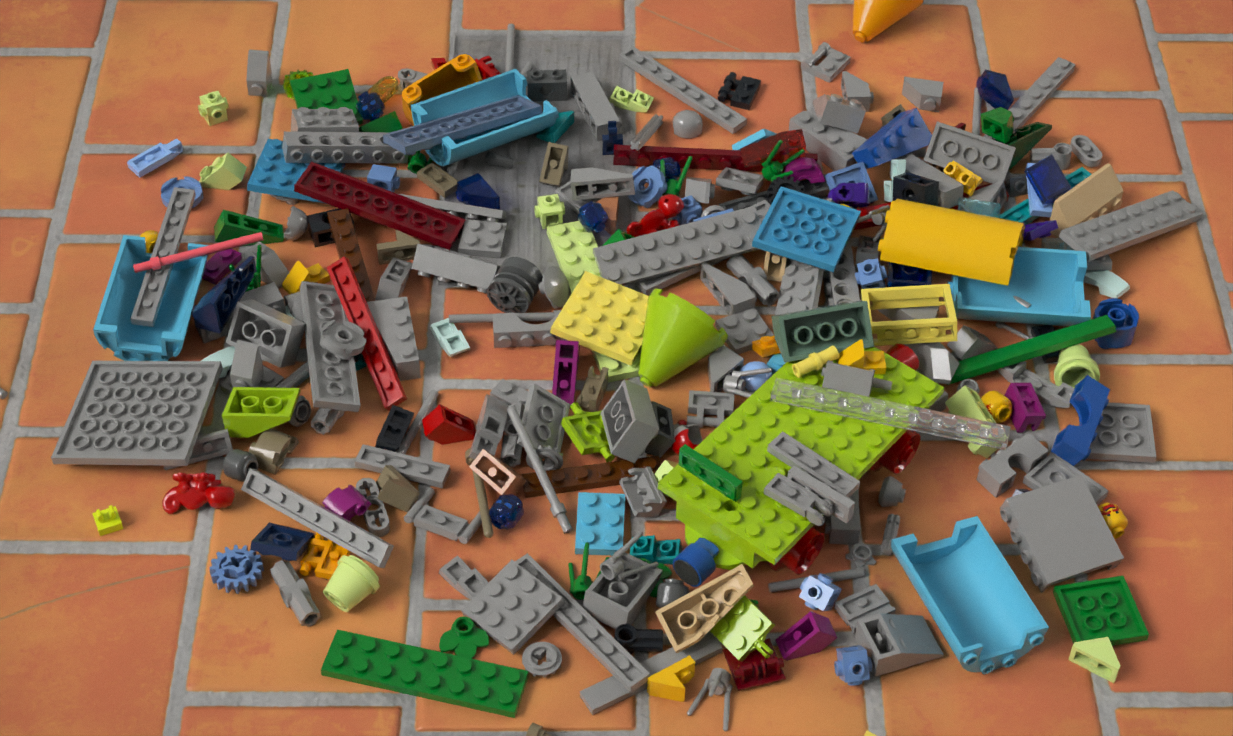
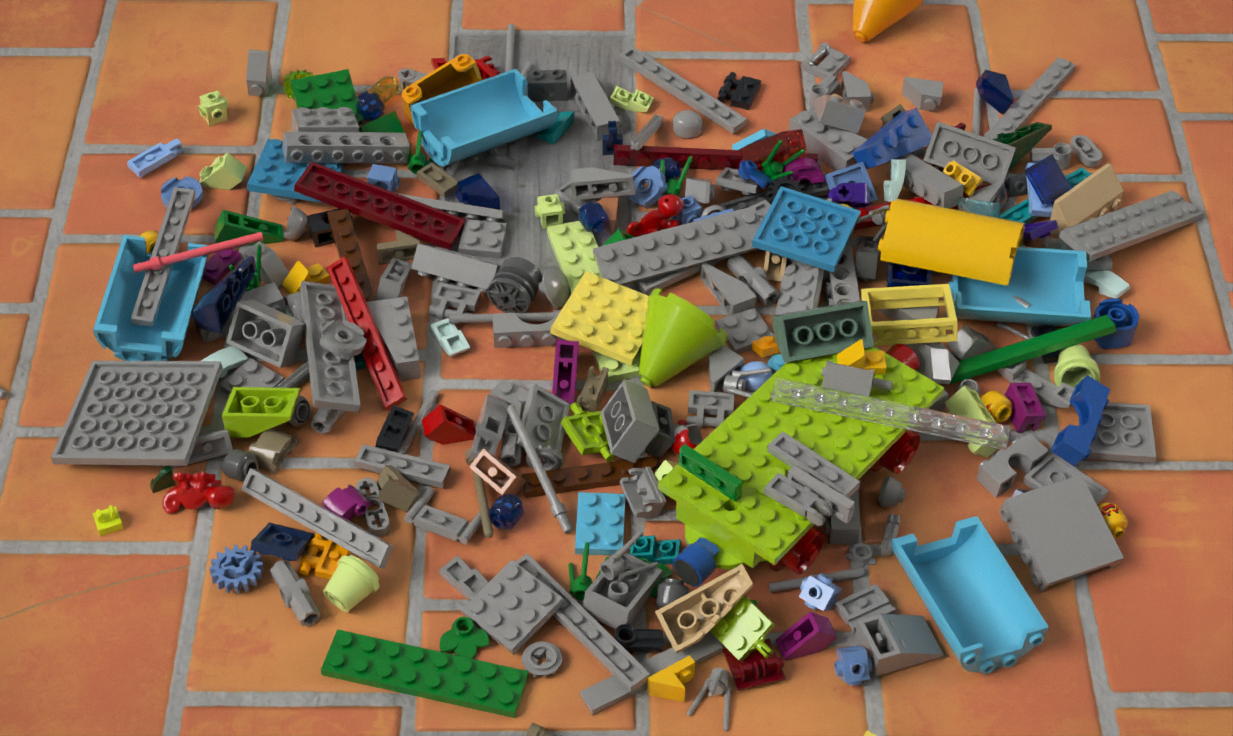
(163, 480): none -> dark green tile
(246, 365): light grey slope -> none
(455, 297): none -> light grey plate
(462, 124): sand blue plate -> none
(554, 164): dark tan slope -> none
(748, 170): none -> blue plate
(815, 361): light yellow pin -> none
(827, 86): none -> light grey piece
(871, 274): medium blue brick -> none
(915, 189): black brick -> none
(998, 124): green slope -> none
(1097, 657): yellowish green slope -> none
(1101, 610): green plate -> none

